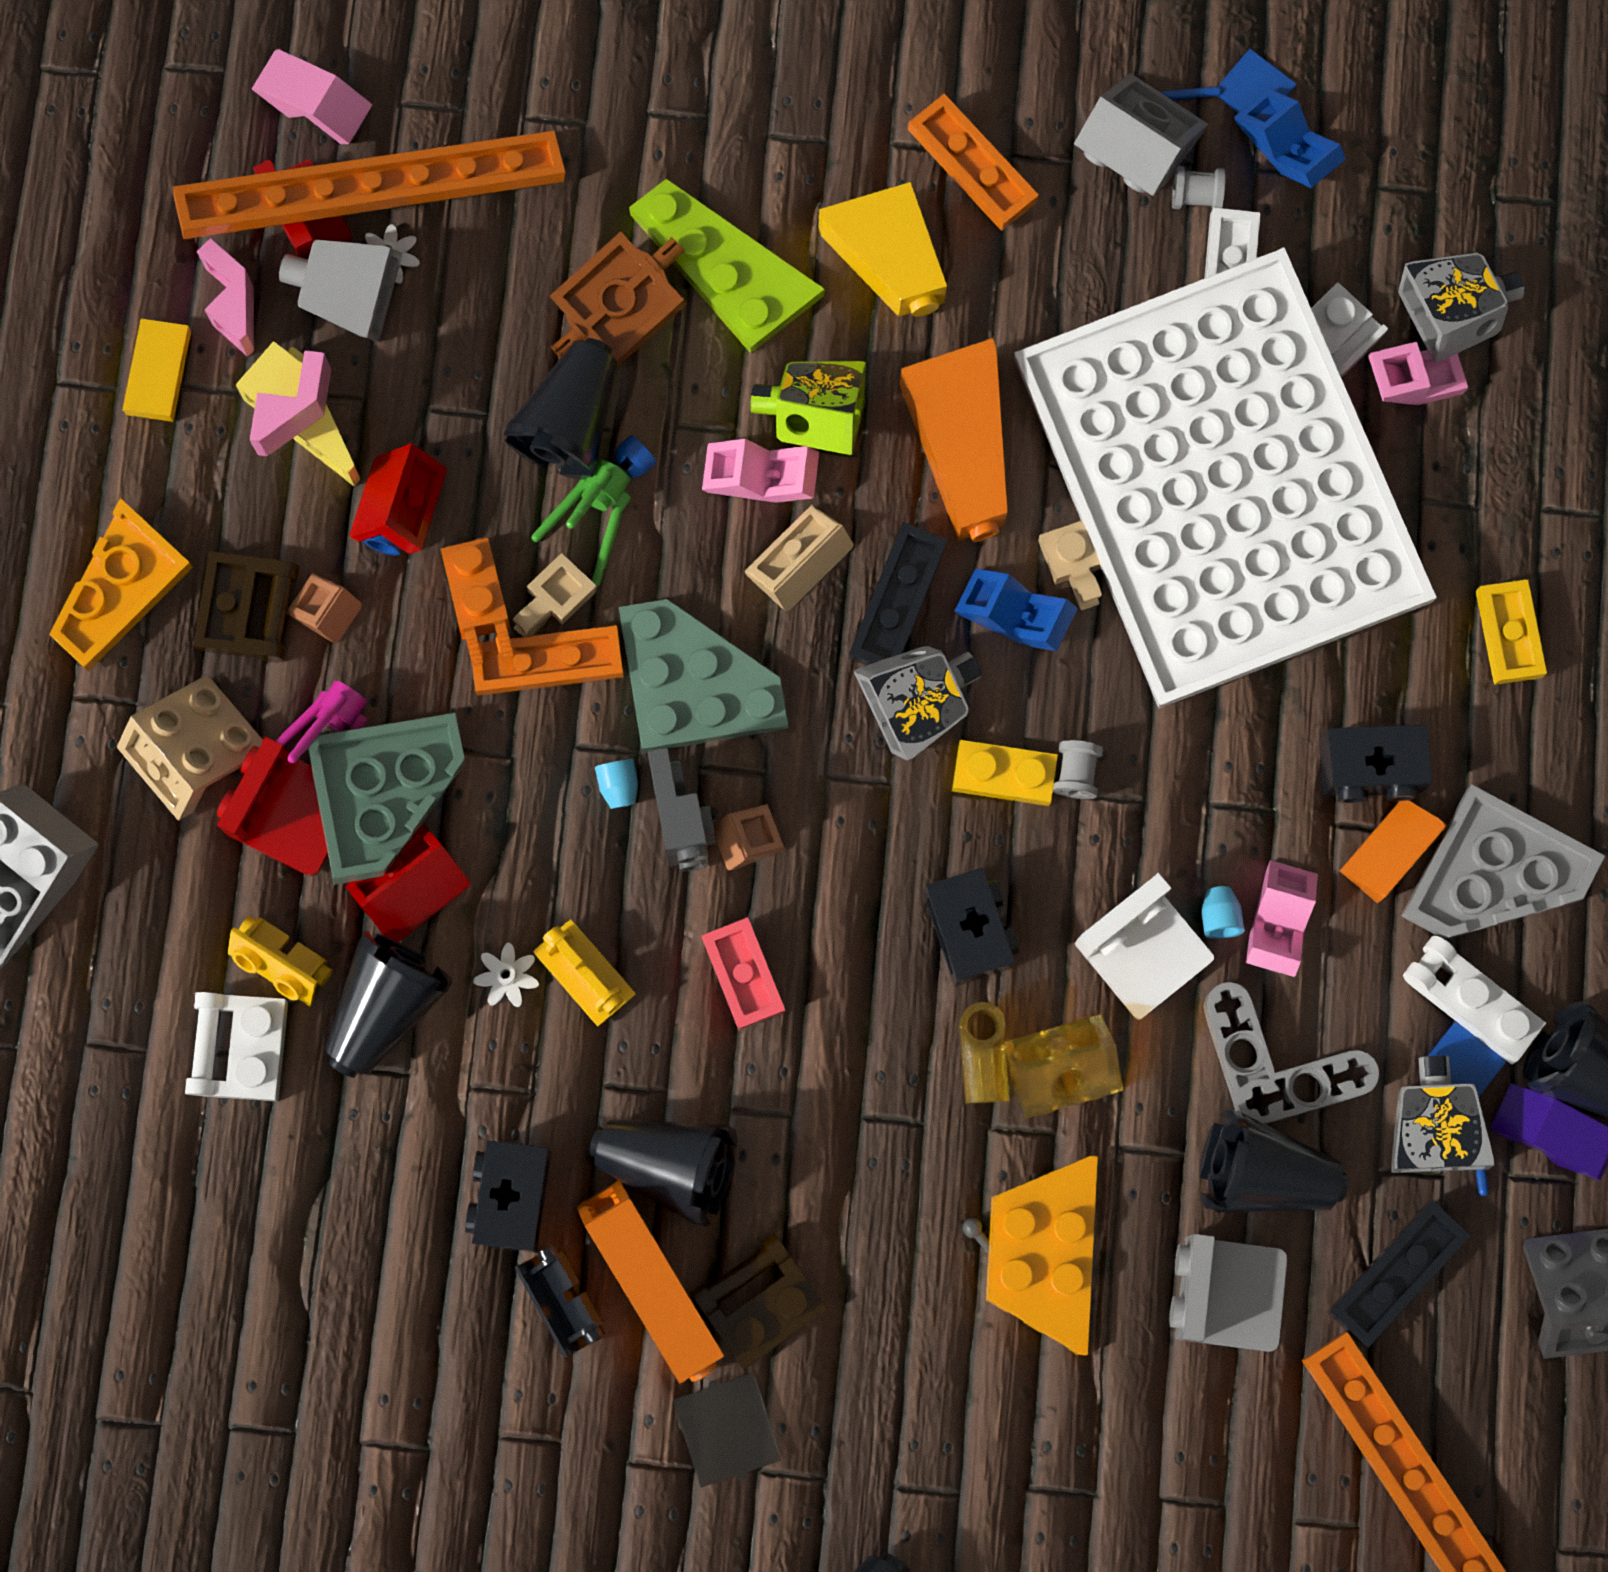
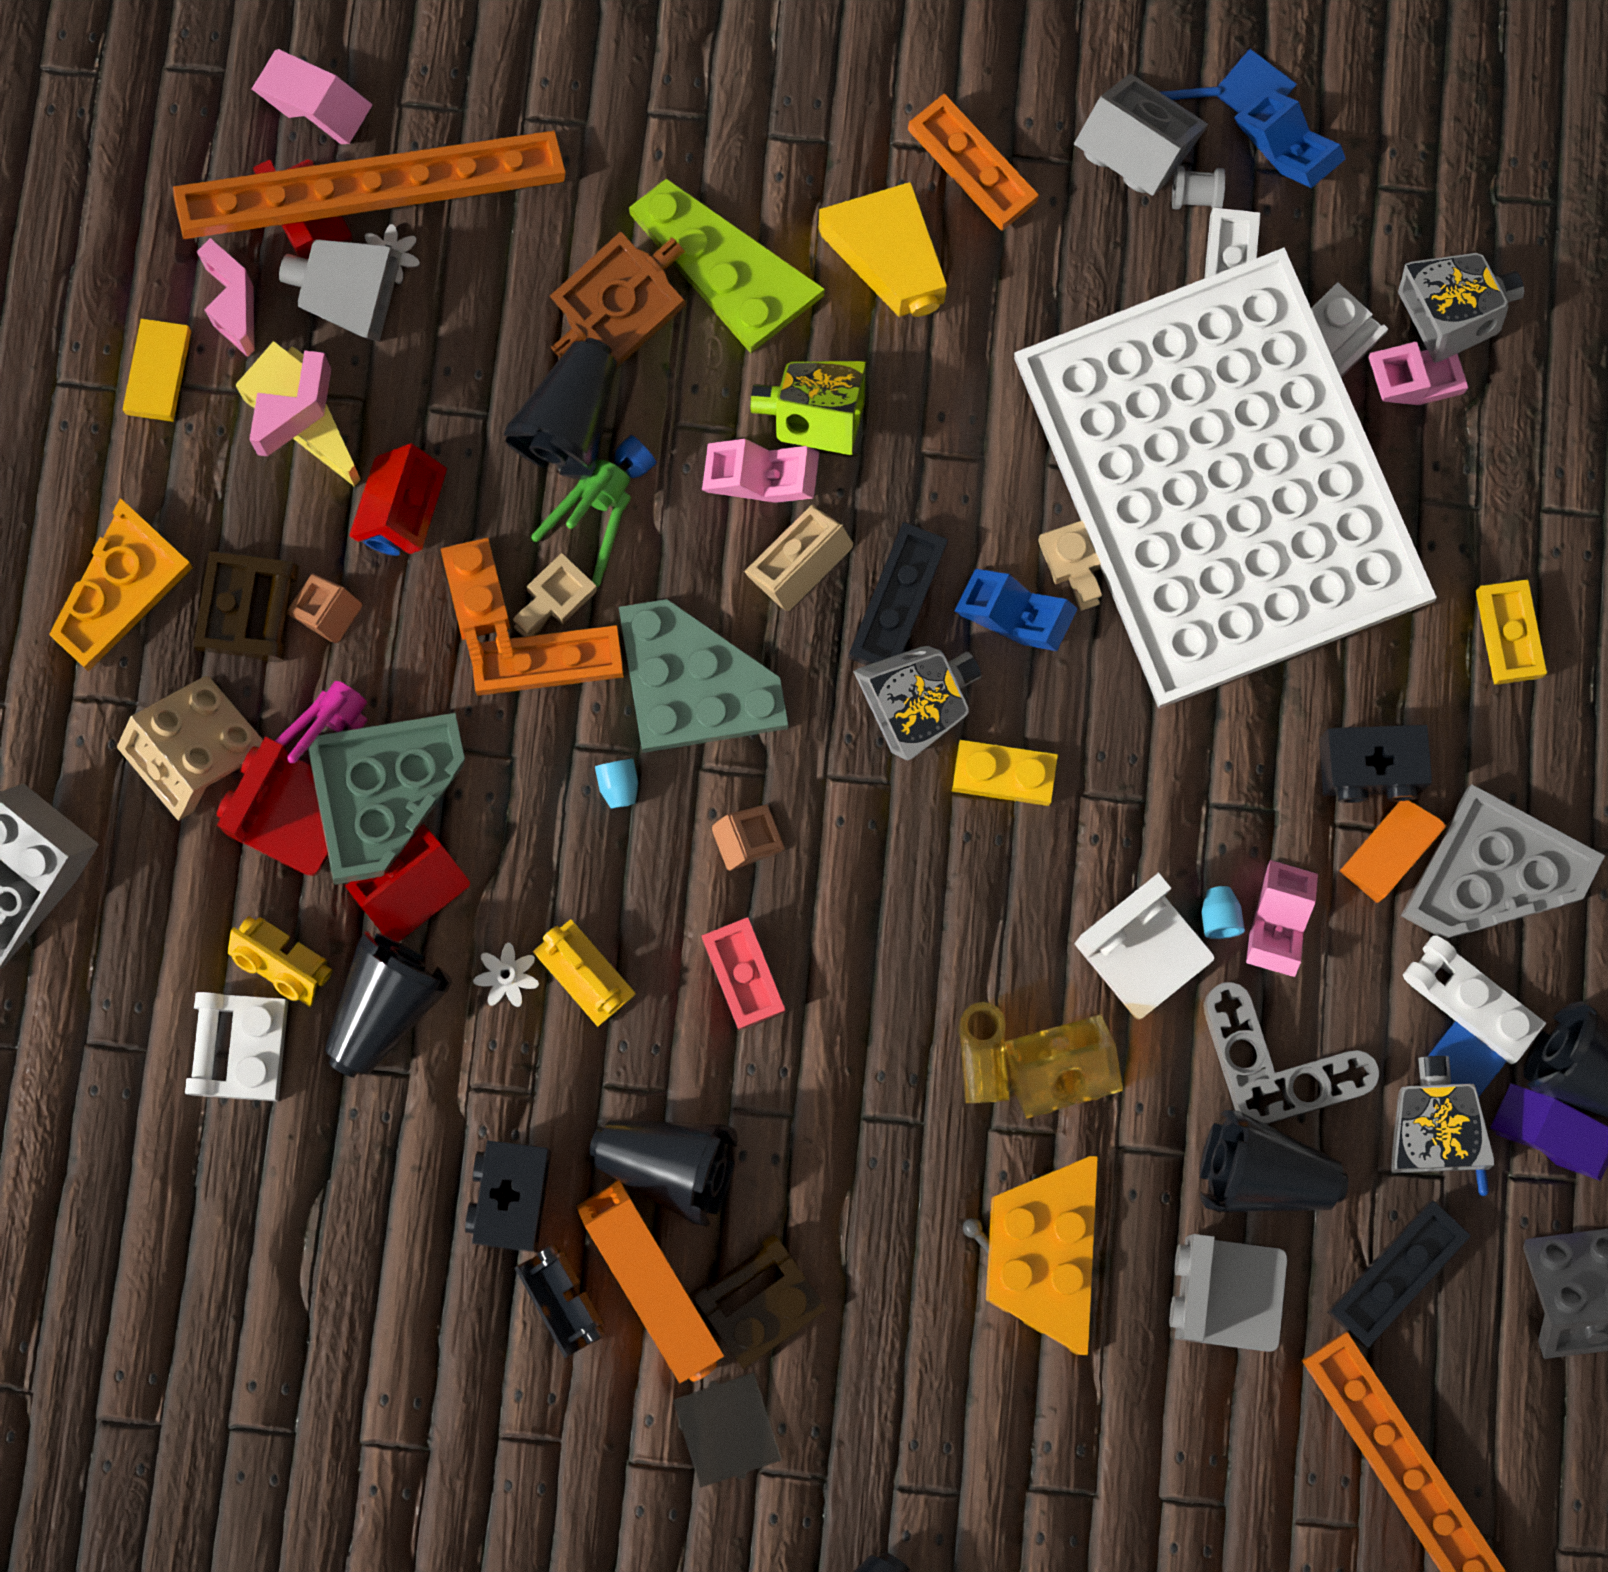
(684, 824): dark grey plate -> none
(960, 428): orange slope -> none
(967, 956): black brick -> none
(1078, 769): light grey bush -> none

